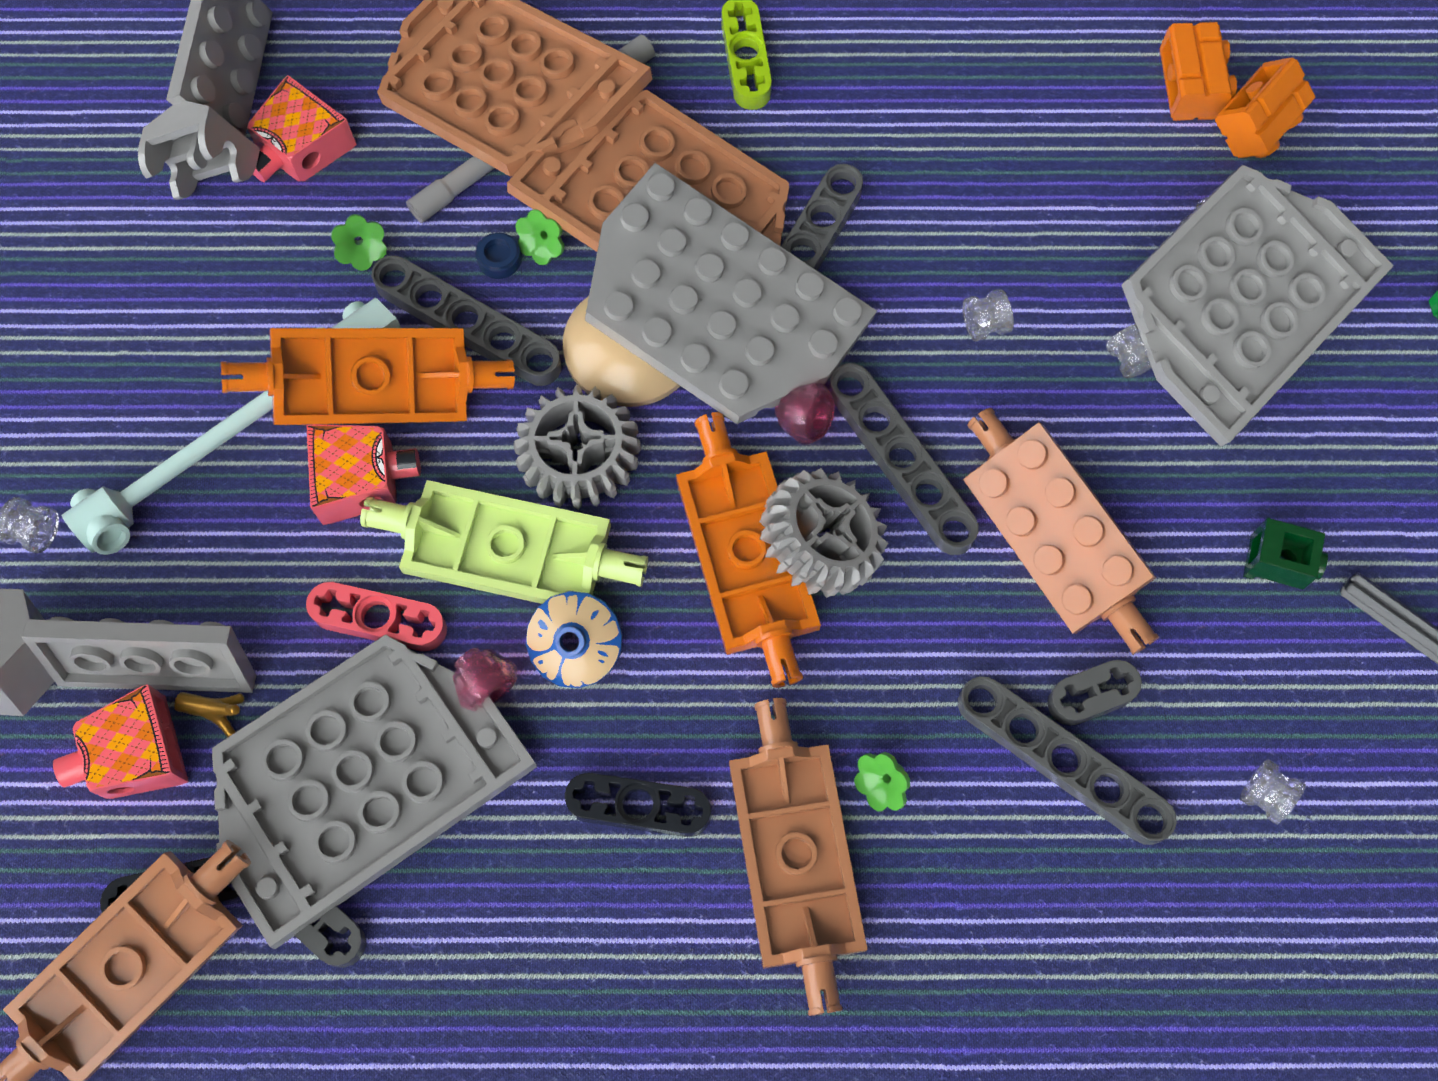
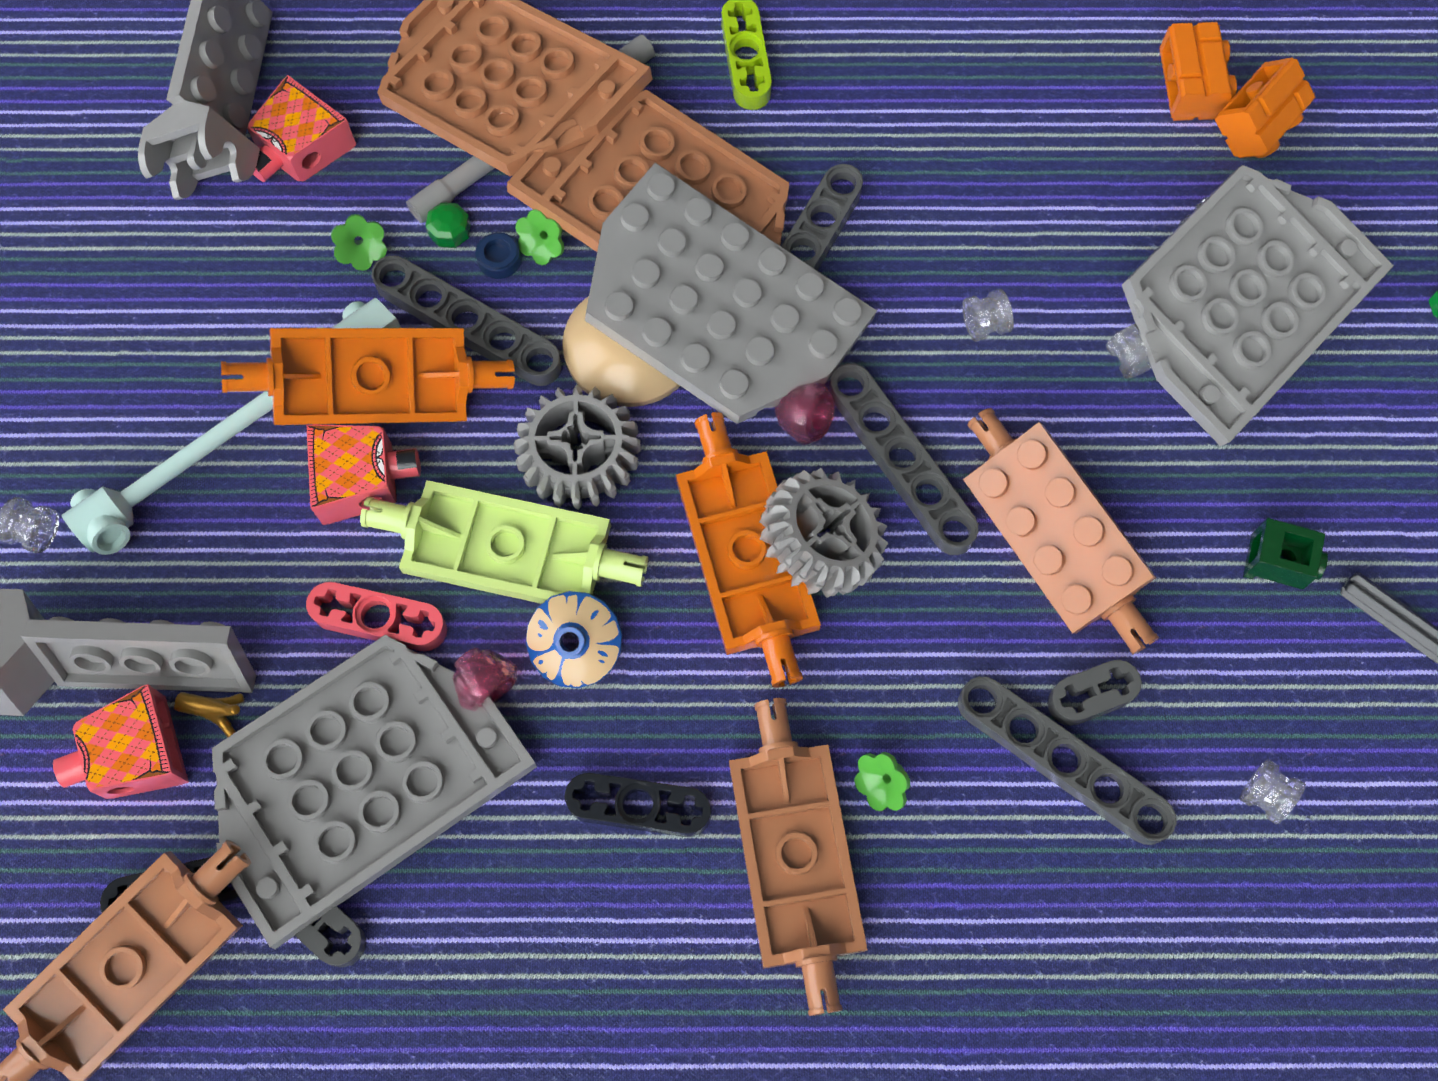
(448, 225): none -> green tile

